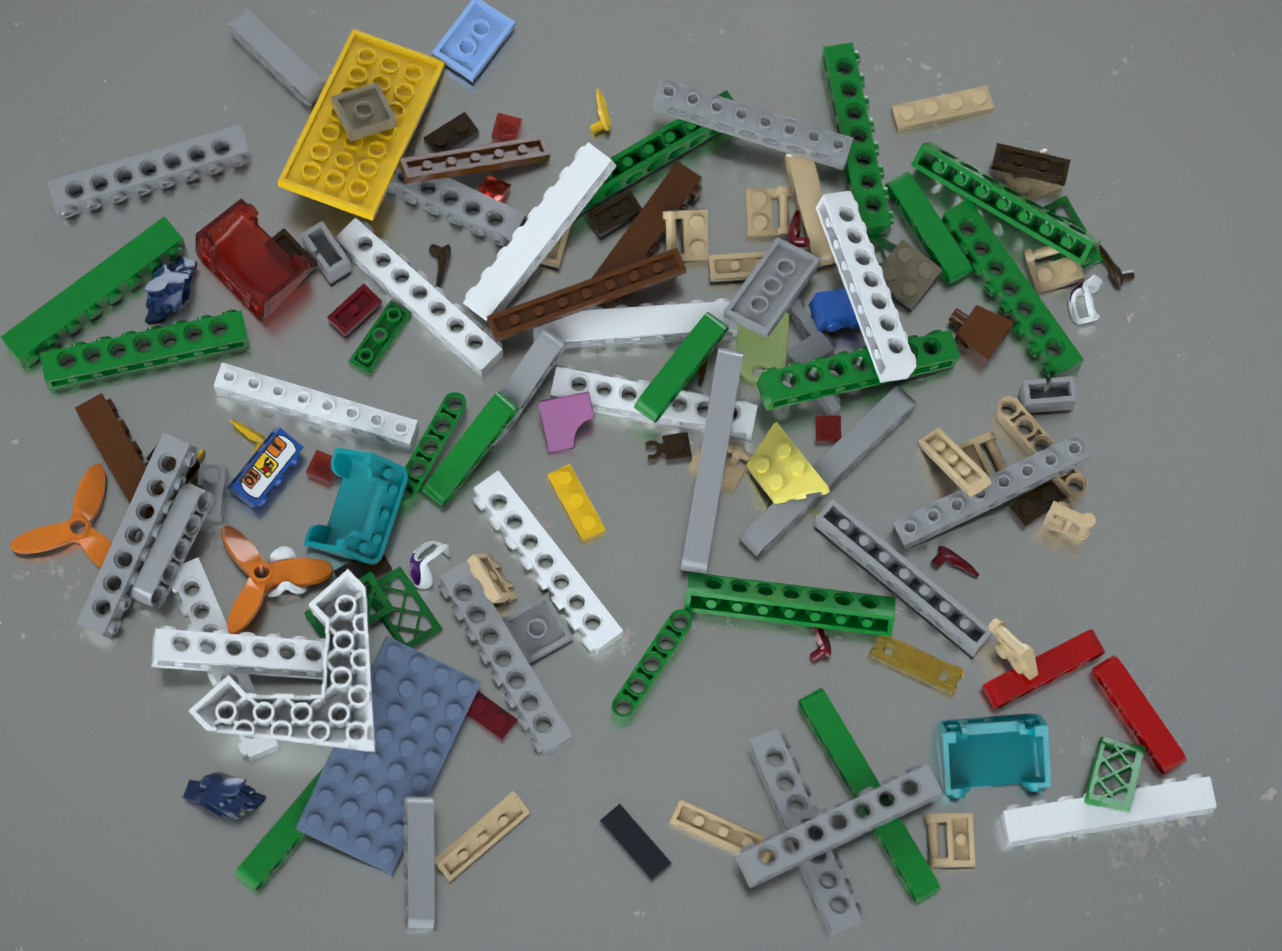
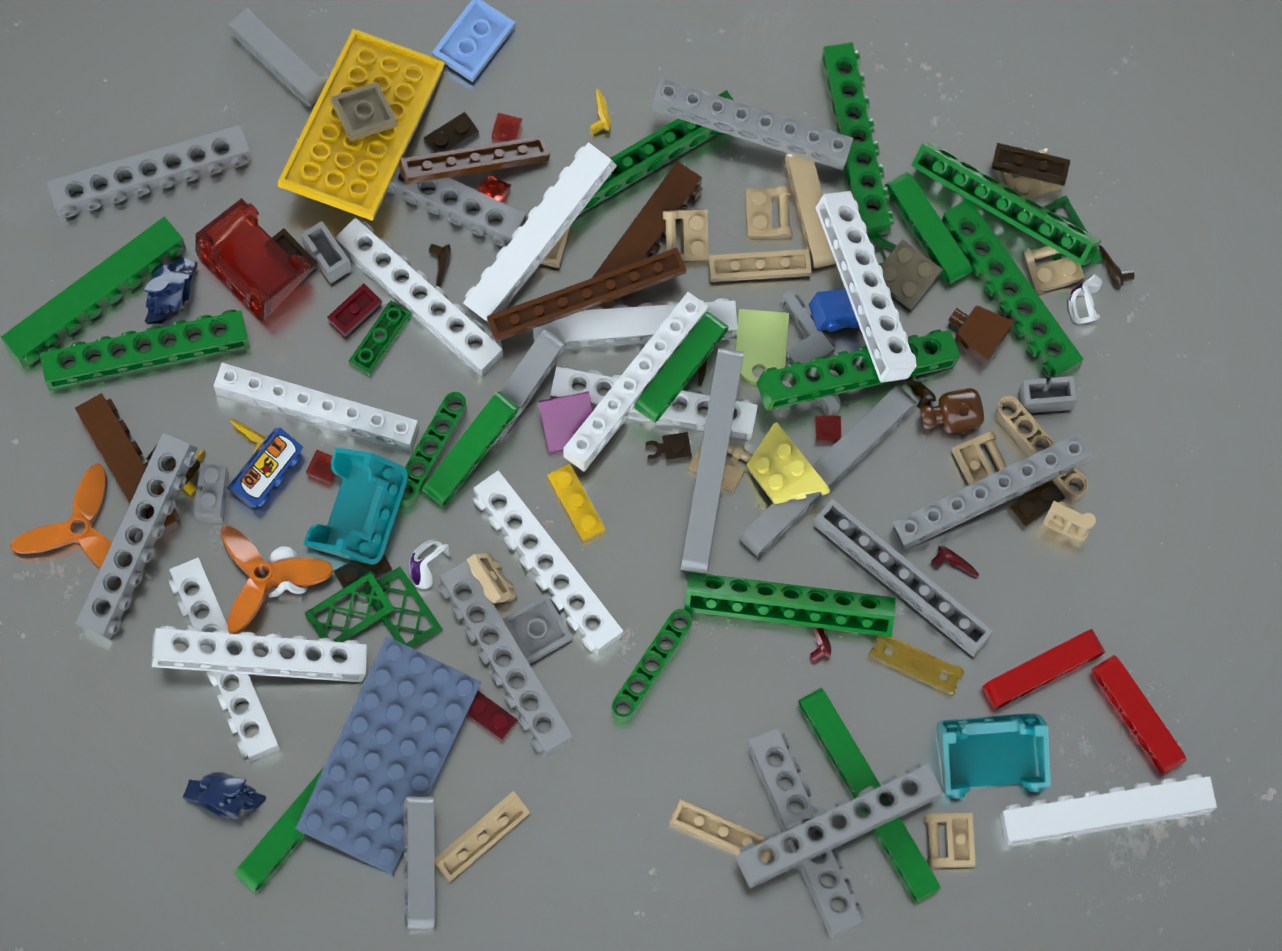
(172, 545): light grey beam -> none
(336, 717): white wedge -> none
(614, 213): dark brown plate -> none
(623, 395): none -> white brick
(635, 842): black tile -> none
(772, 287): light grey plate -> none
(794, 232): dark red bar -> none
(919, 387): none -> dark brown bar
(942, 108): tan plate -> none
(954, 462): tan plate -> none
(955, 410): none -> reddish brown piece
(1012, 649): tan plate -> none
(1108, 800): window -> none

